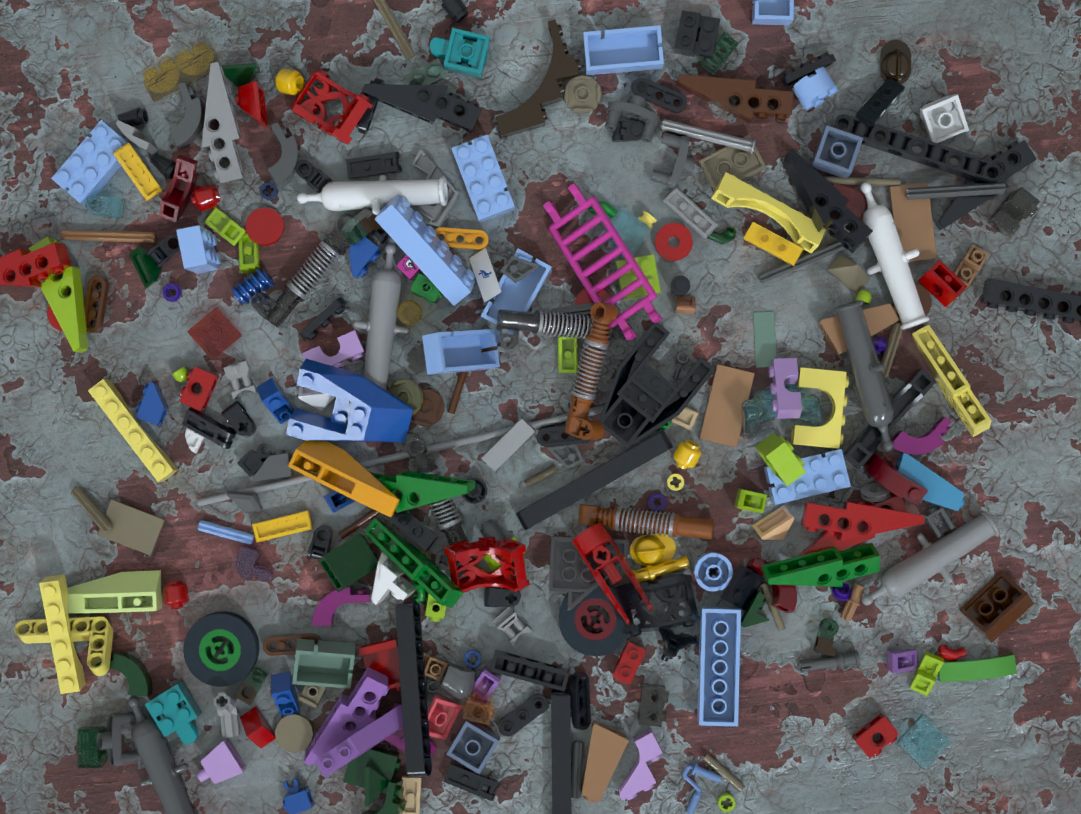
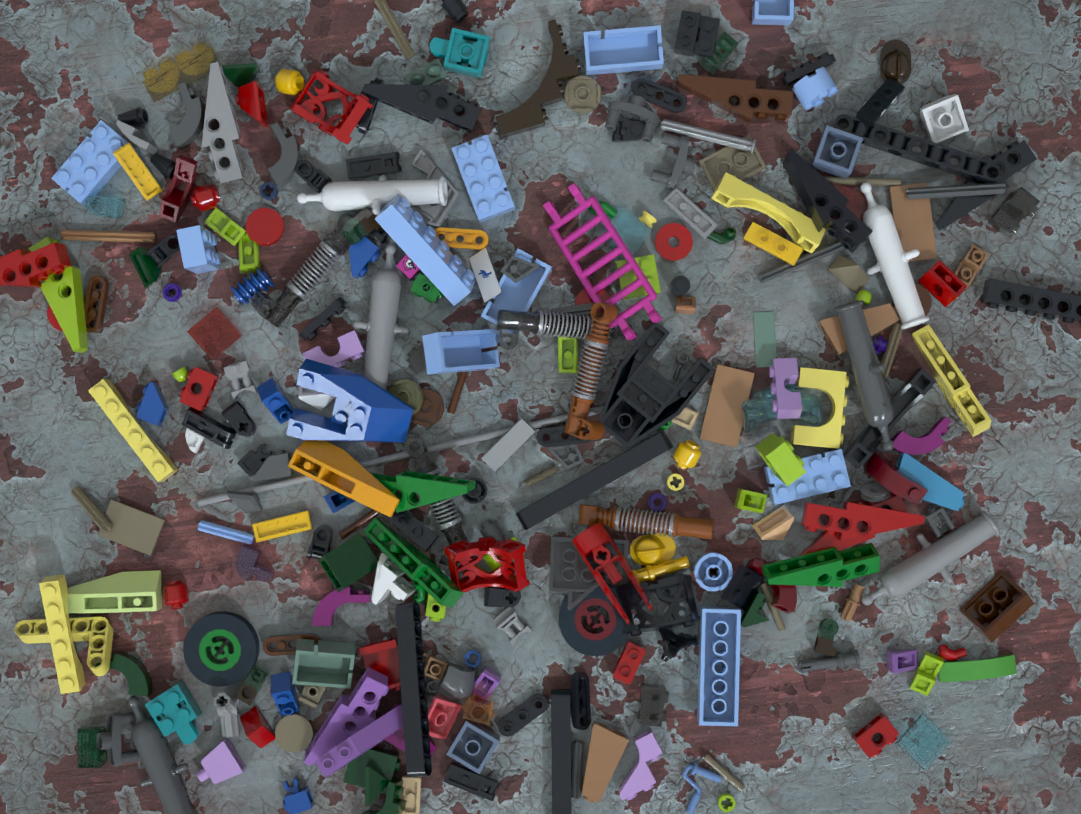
(410, 312): clear yellow head -> none
(529, 670): black brick -> none
(841, 593): dark purple plate -> none

